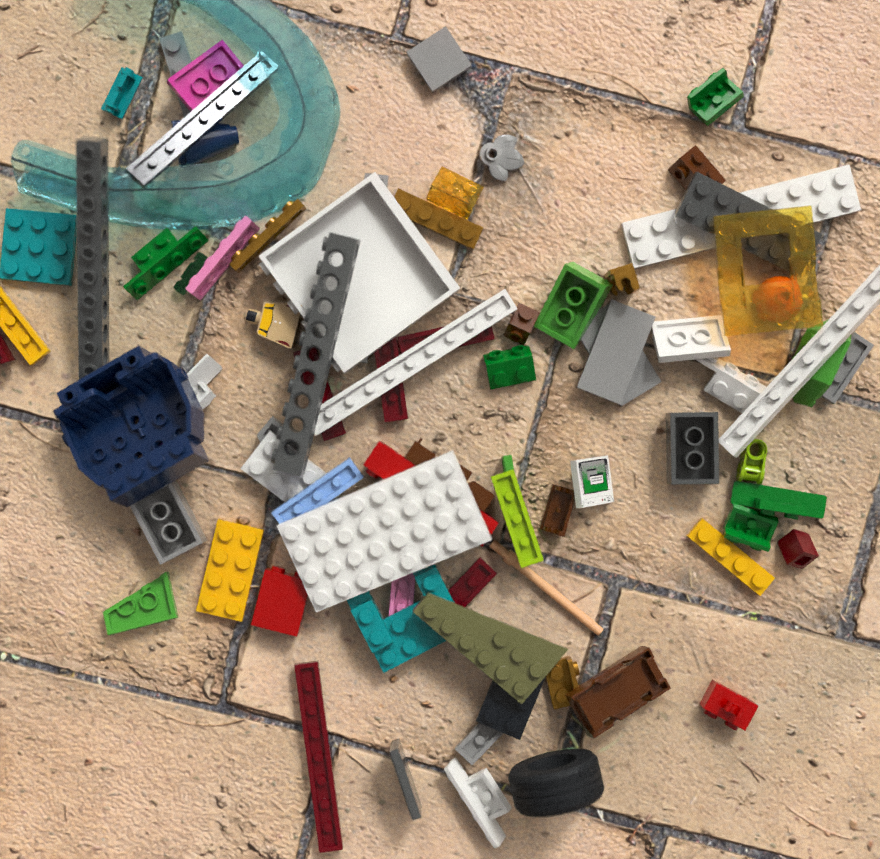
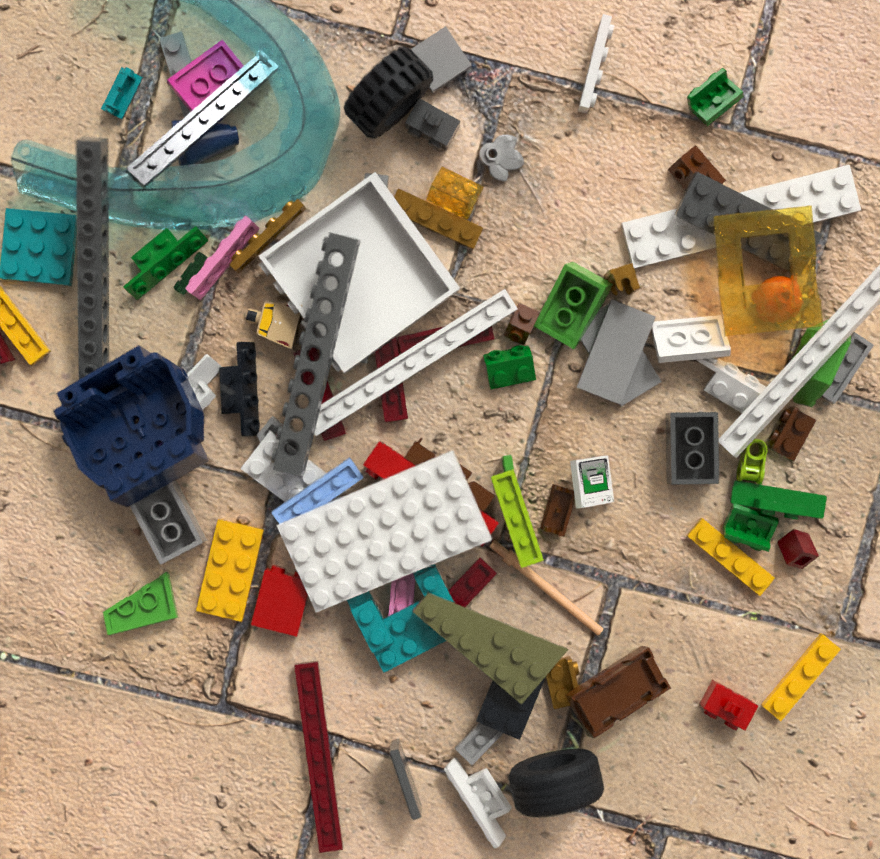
(239, 389): none -> black bracket
(388, 92): none -> black tyre
(432, 125): none -> dark grey brick
(599, 54): none -> white plate
(791, 433): none -> reddish brown bracket
(800, 677): none -> yellow plate

